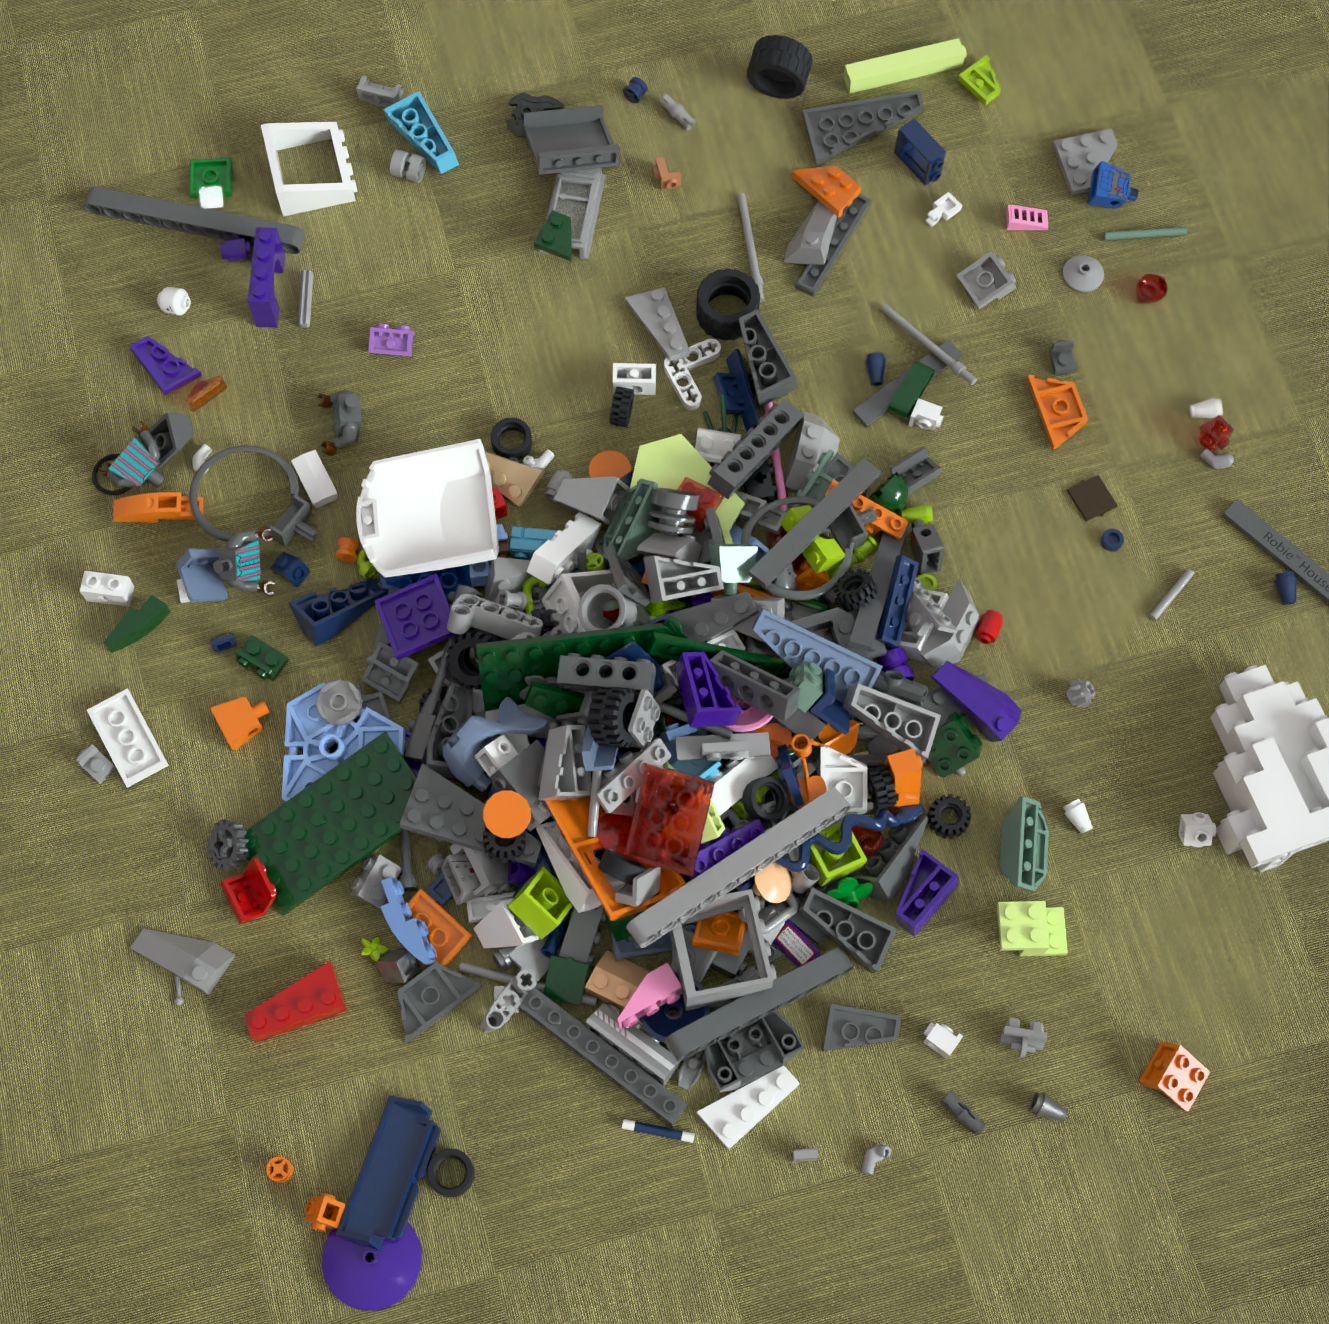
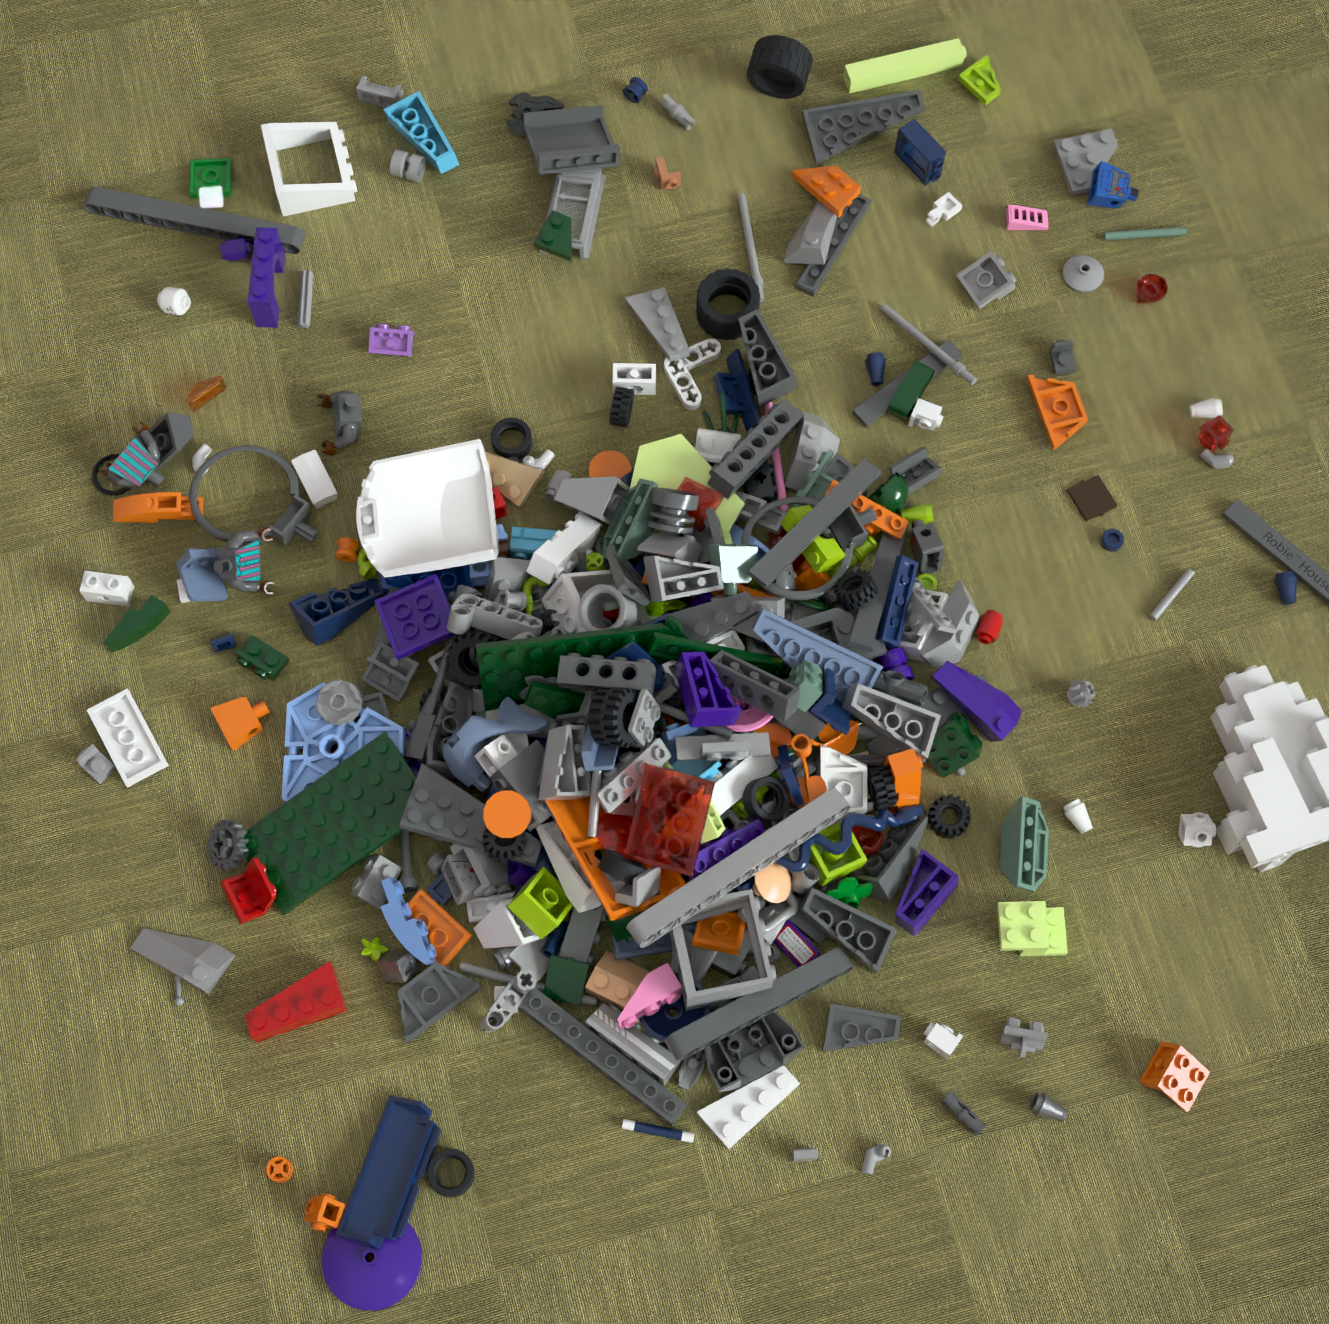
(163, 367): dark purple wing -> none
(290, 568): dark blue bracket -> none

